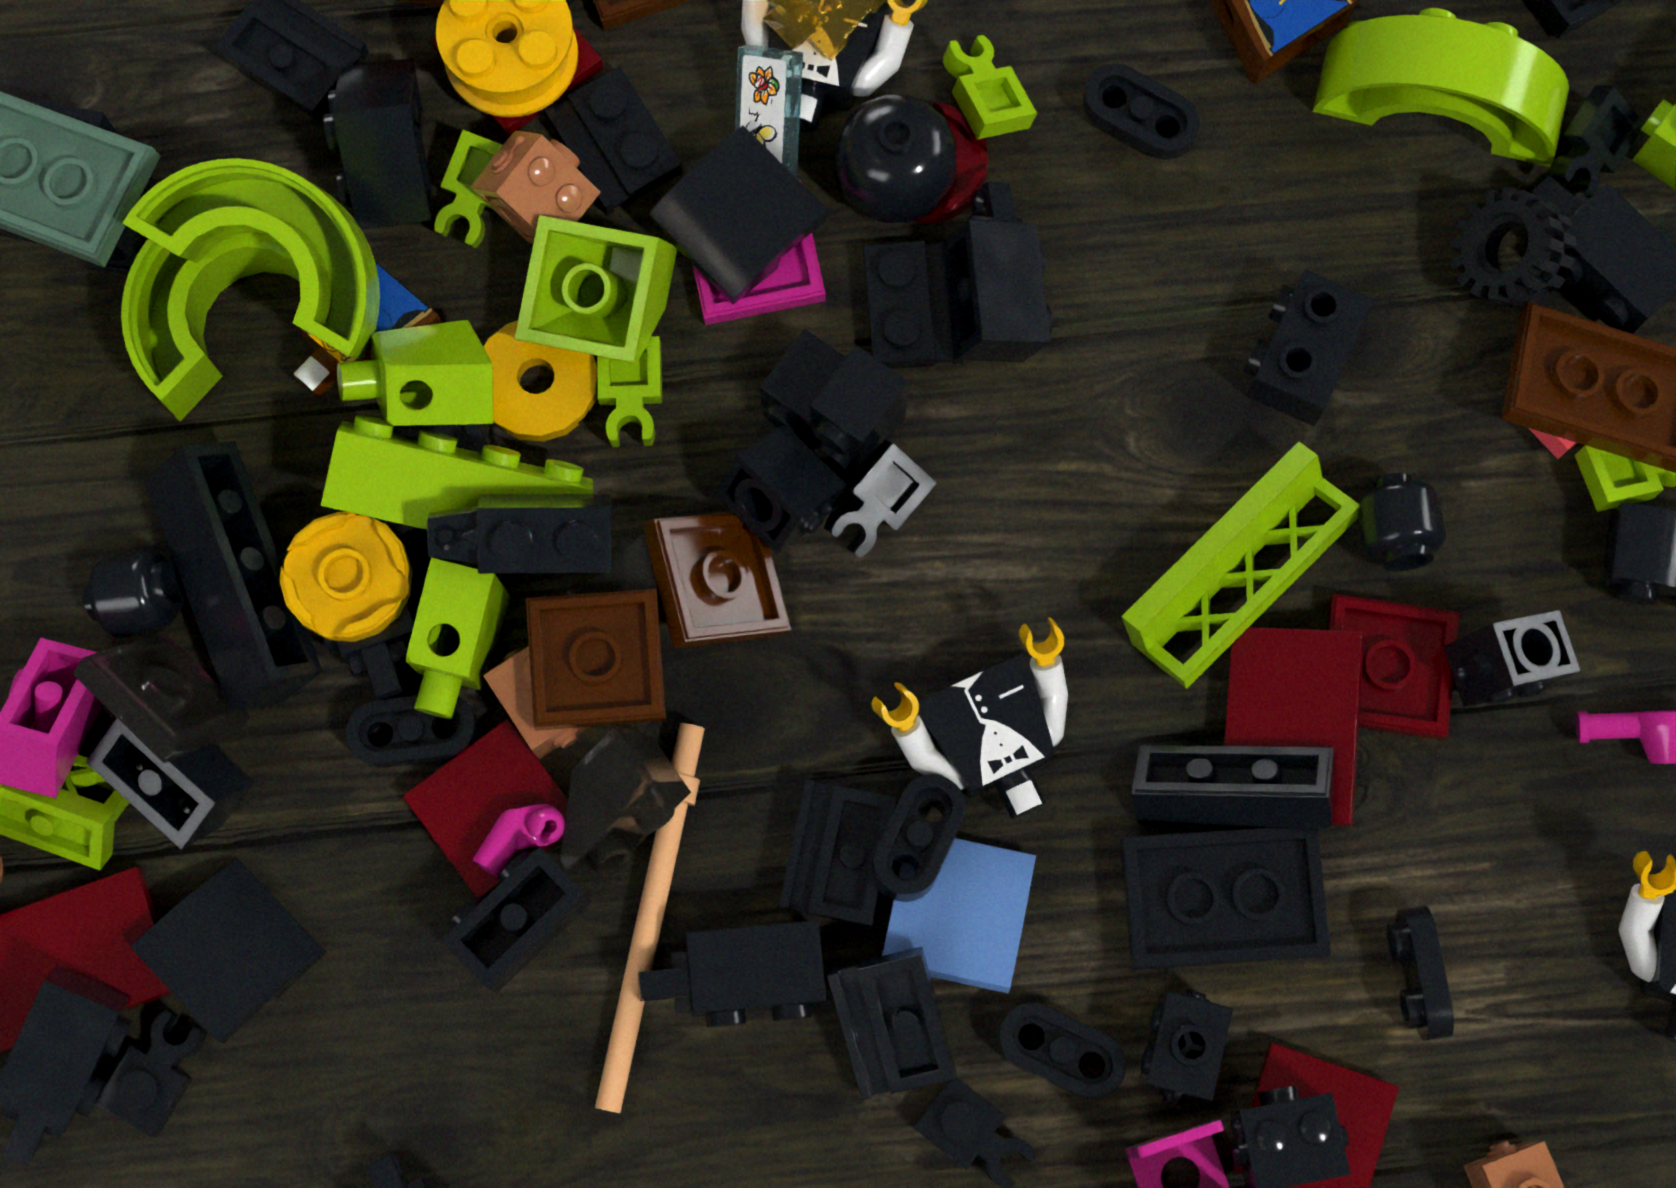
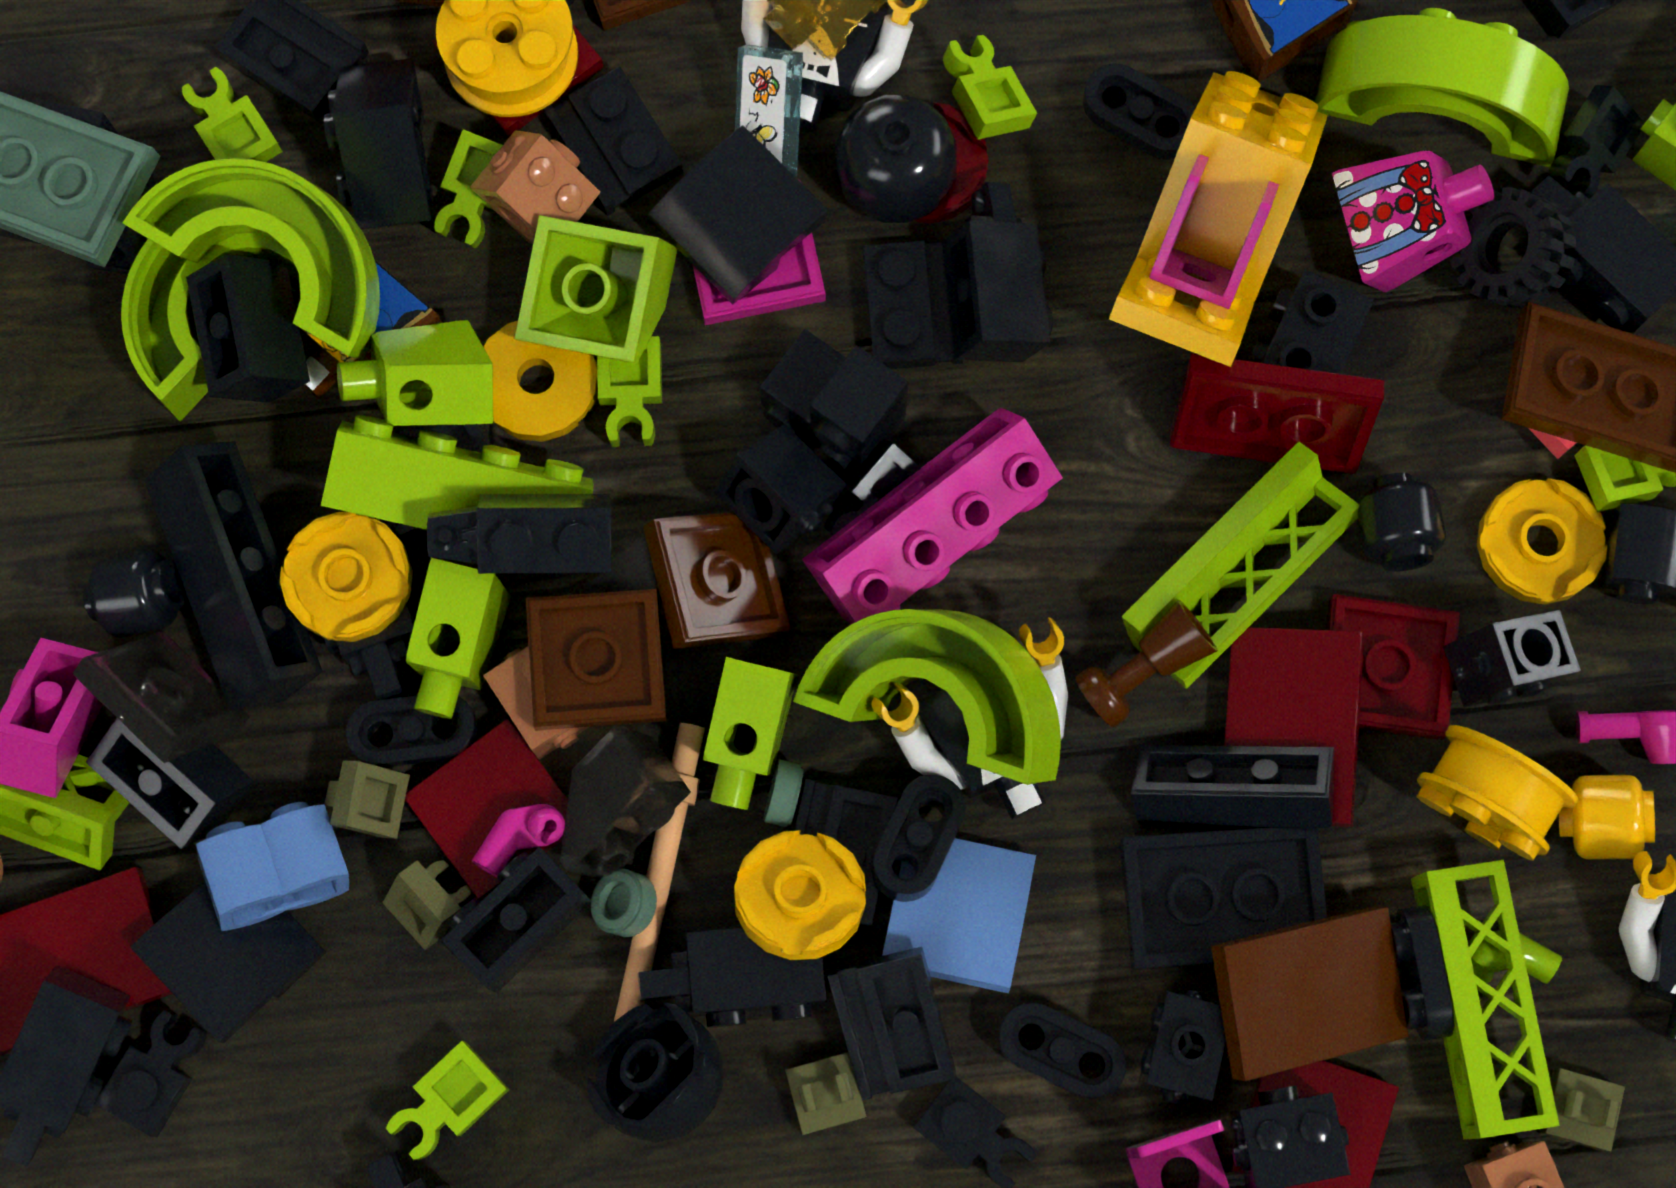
(231, 126): none -> lime plate
(247, 329): none -> black brick
(272, 865): none -> medium blue brick
(367, 799): none -> olive tile
(422, 903): none -> olive tile
(454, 1094): none -> lime plate
(623, 903): none -> sand green tile
(656, 1074): none -> black cylinder
(751, 697): none -> lime torso
(783, 793): none -> sand green tile
(799, 895): none -> yellow tile
(825, 1093): none -> olive tile
(934, 518): none -> dark pink brick
(979, 665): none -> lime brick
(1167, 648): none -> reddish brown piece
(1173, 263): none -> dark pink piece
(1248, 143): none -> yellow bracket
(1269, 408): none -> dark red tile
(1309, 992): none -> reddish brown tile
(1407, 214): none -> torso
(1468, 1048): none -> lime fence
(1497, 791): none -> yellow wheel
(1516, 566): none -> yellow tile
(1539, 960): none -> lime arm
(1585, 1109): none -> olive tile
(1610, 817): none -> yellow head

